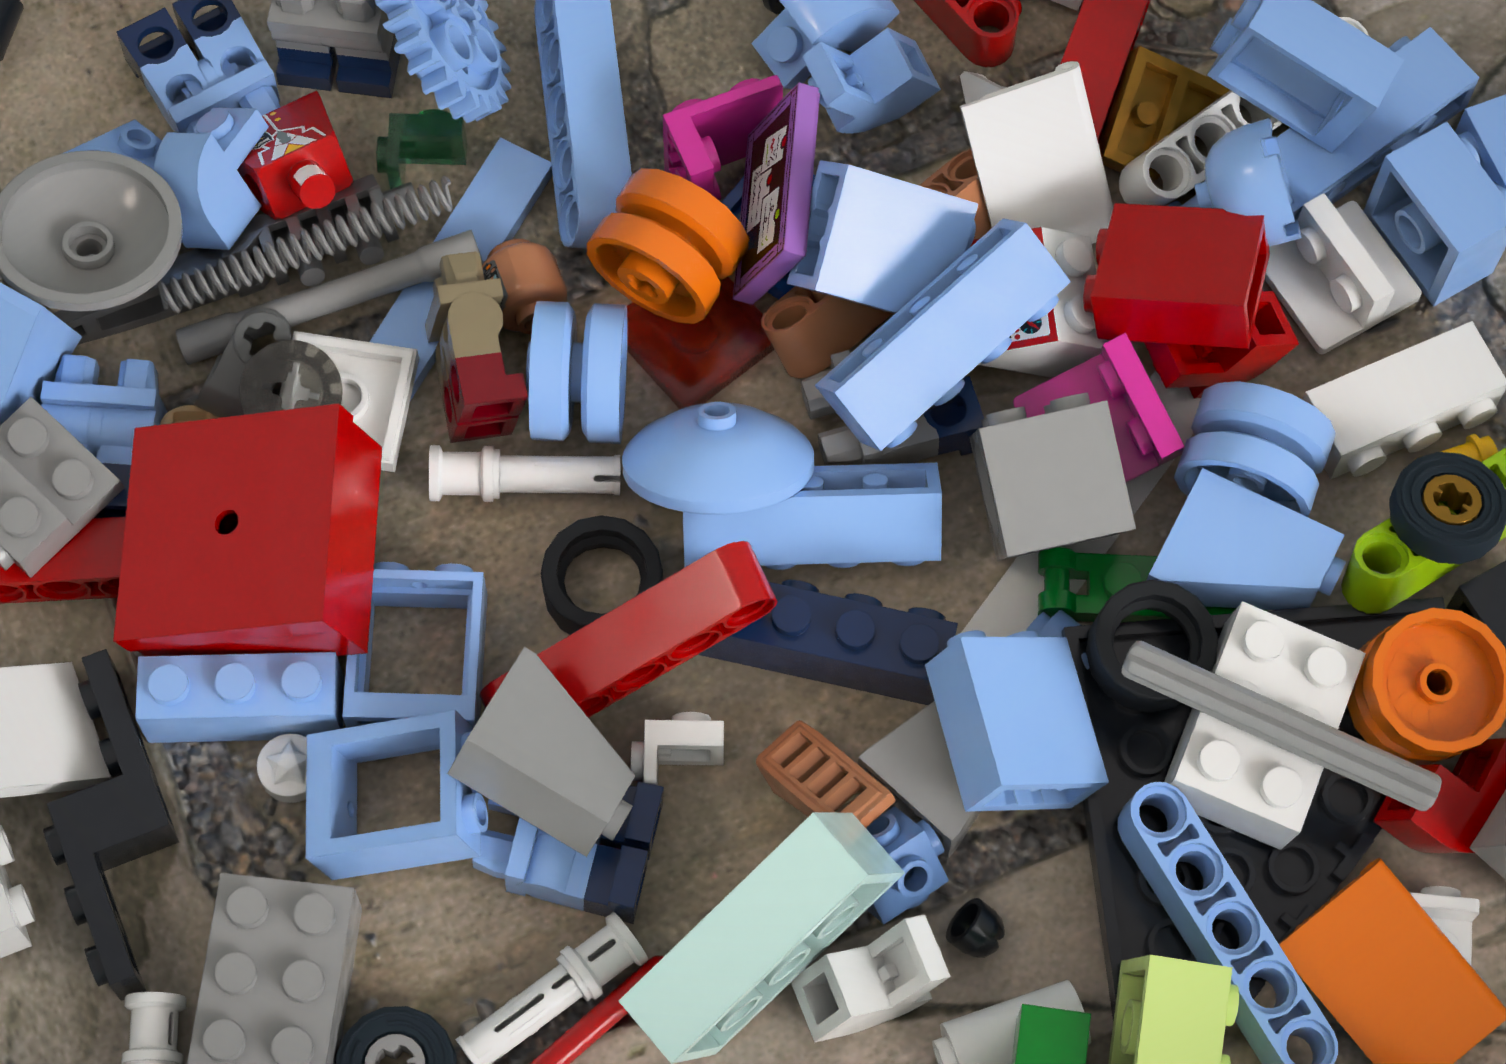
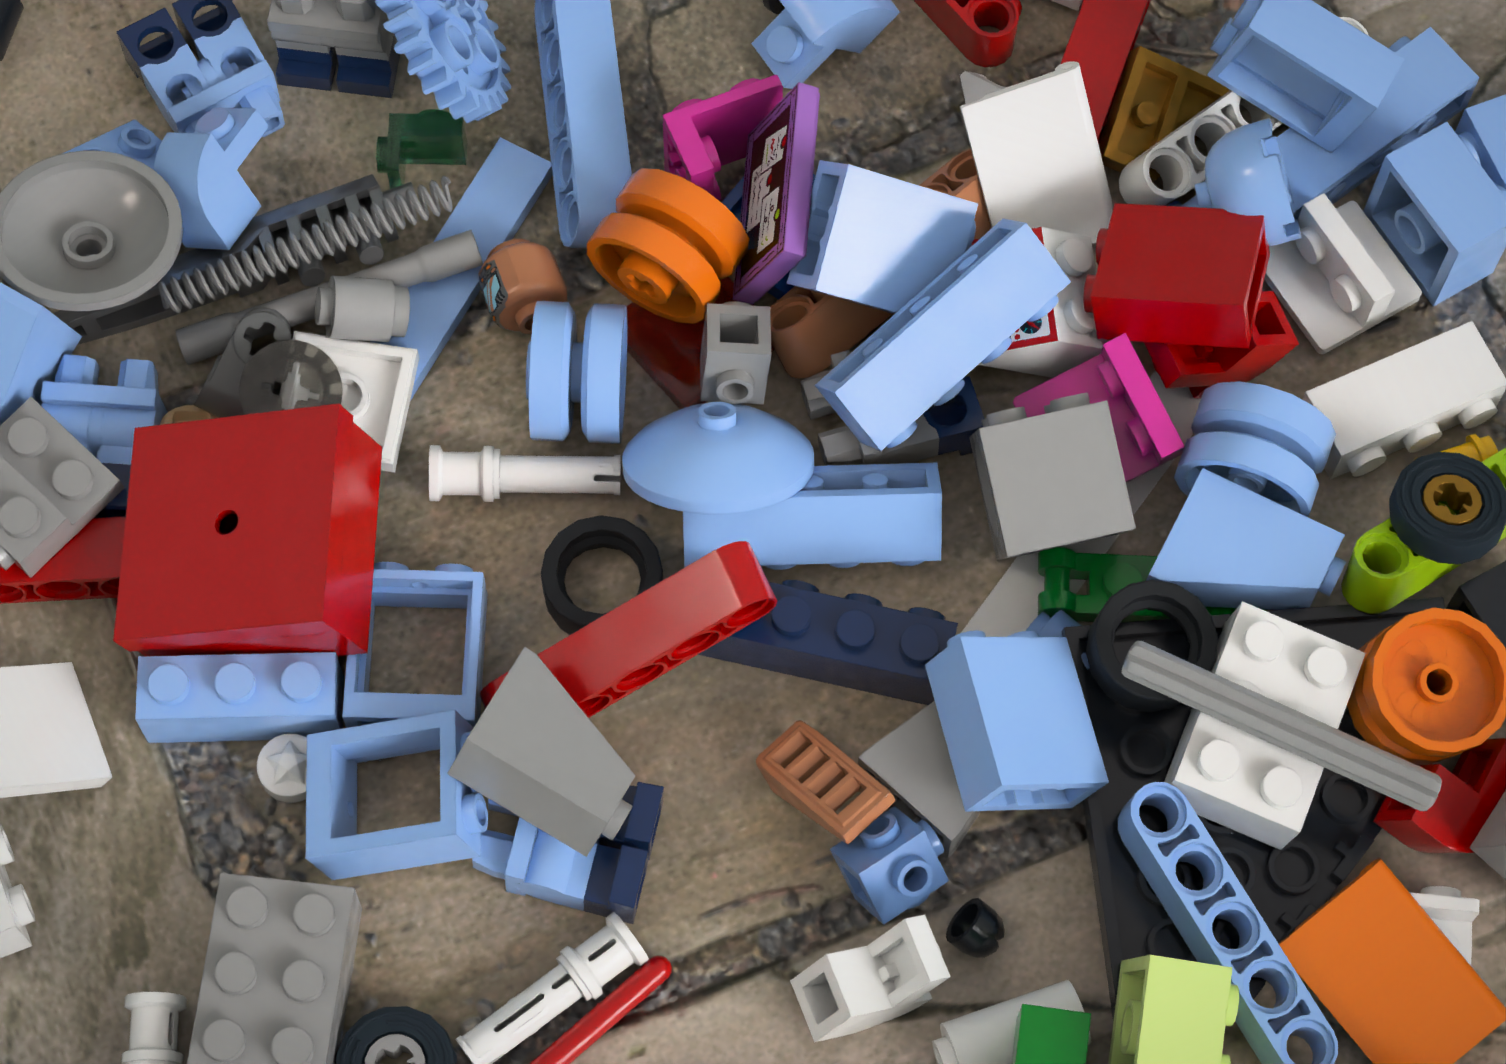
(109, 826): black bracket -> none
(296, 160): red torso -> none
(362, 309): none -> light grey brick
(468, 357): hips -> none
(684, 740): white bracket -> none
(735, 353): none -> light grey brick
(761, 936): light aqua brick -> none
(871, 84): light blue brick -> none

